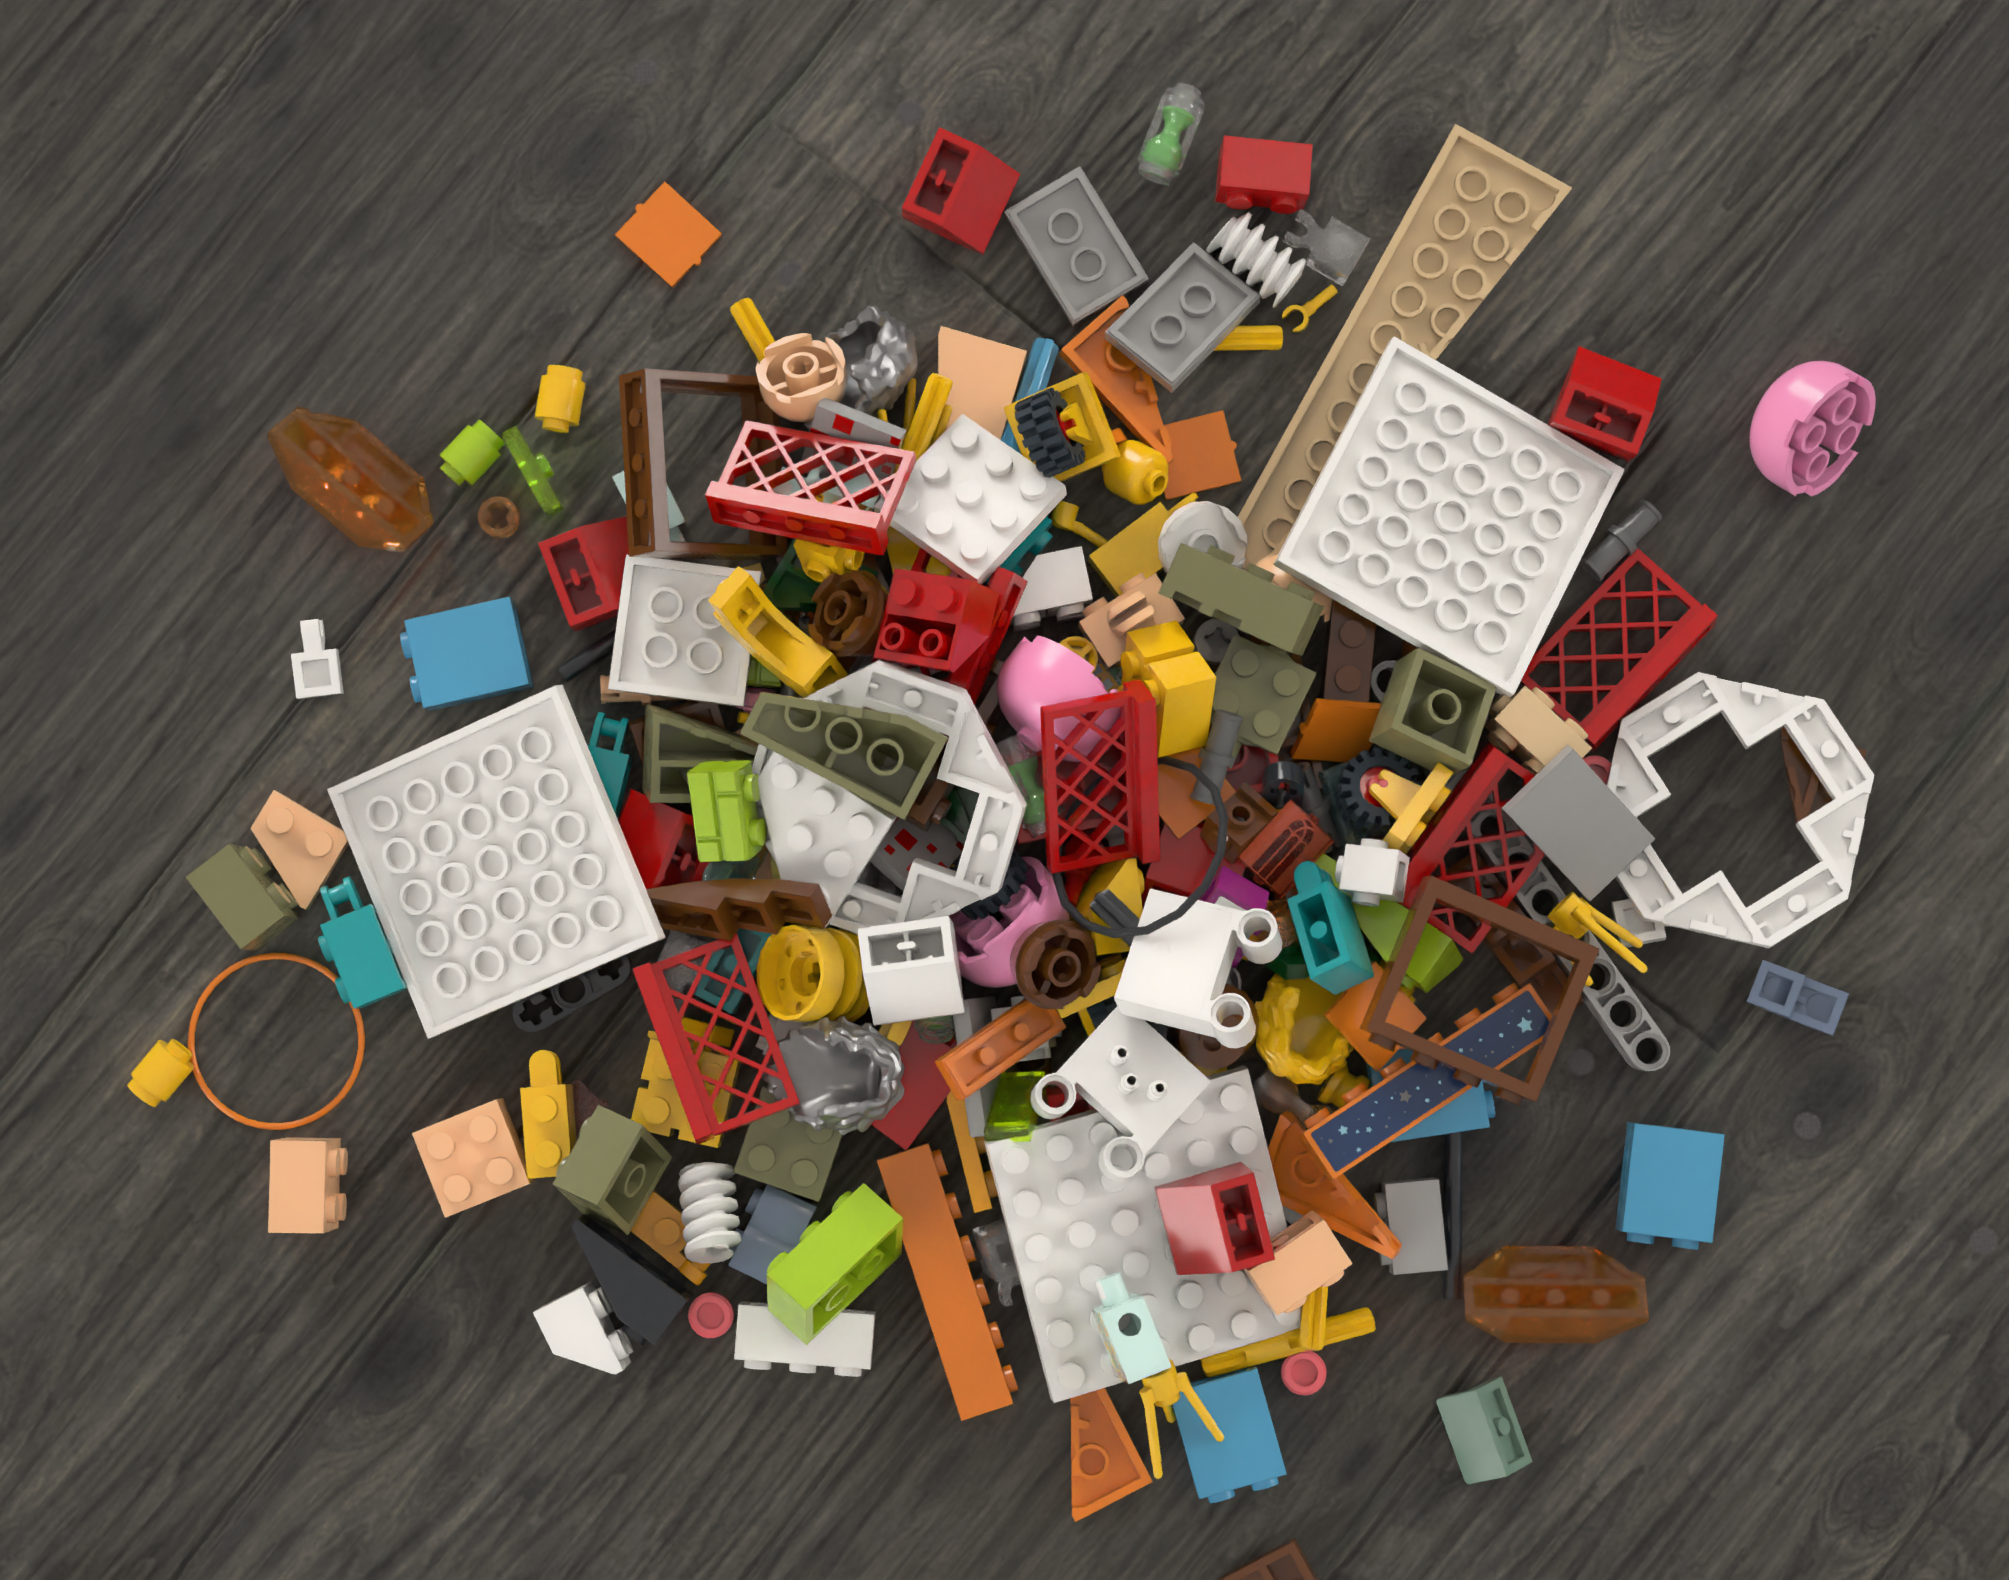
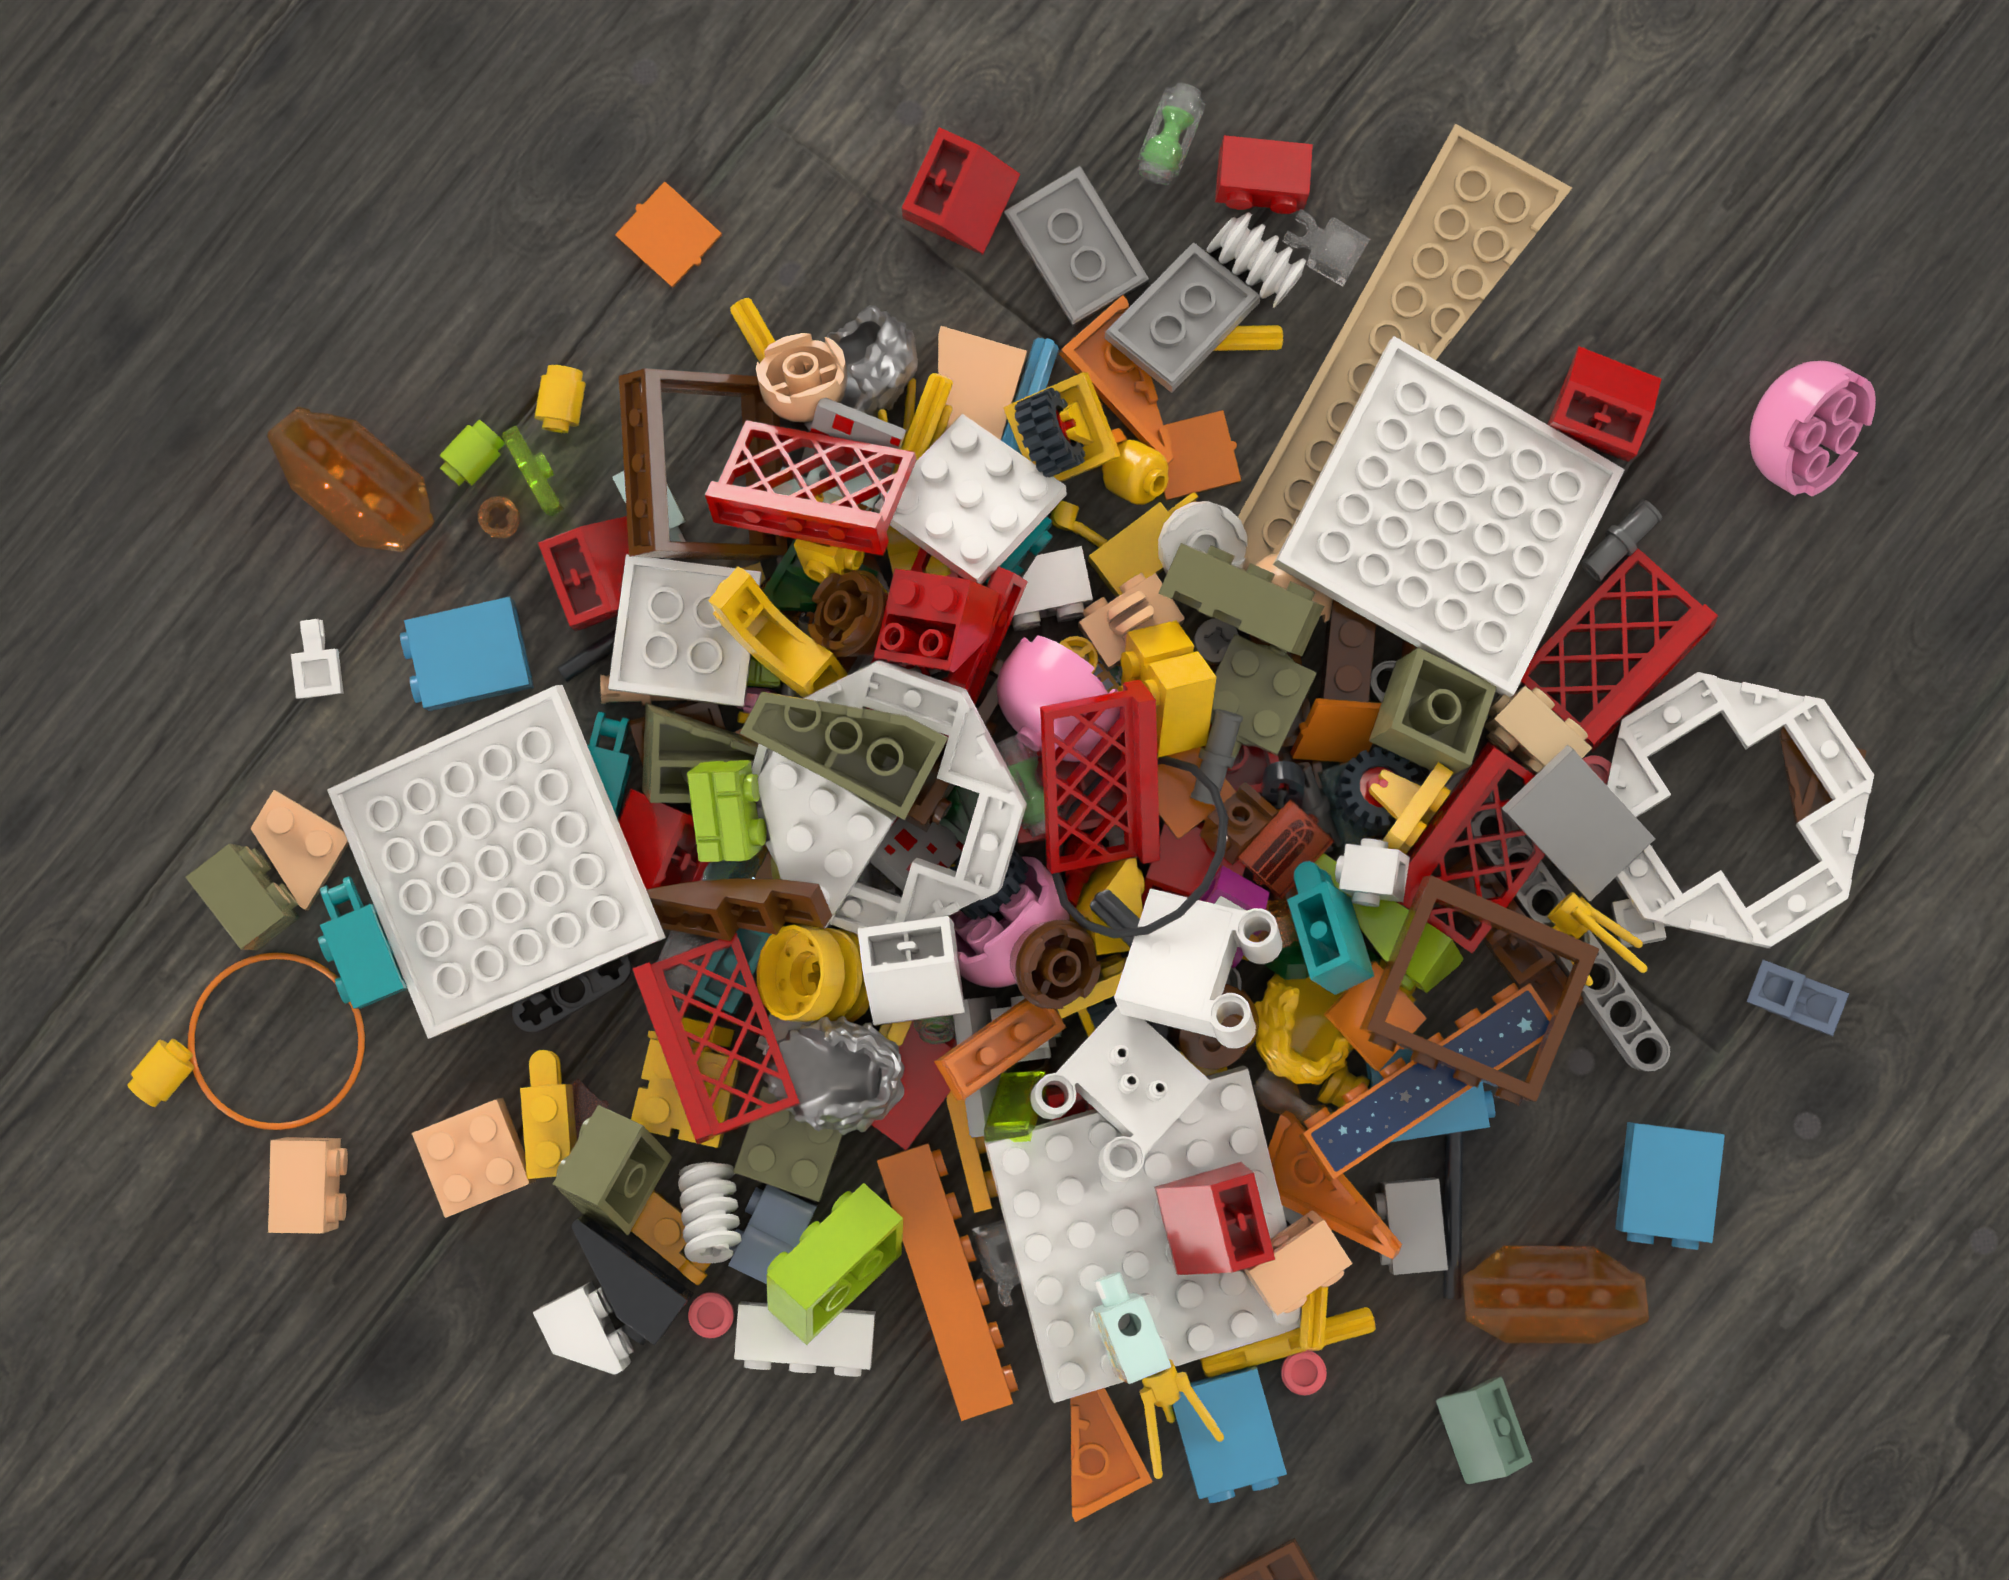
(1310, 307): yellow hand -> none

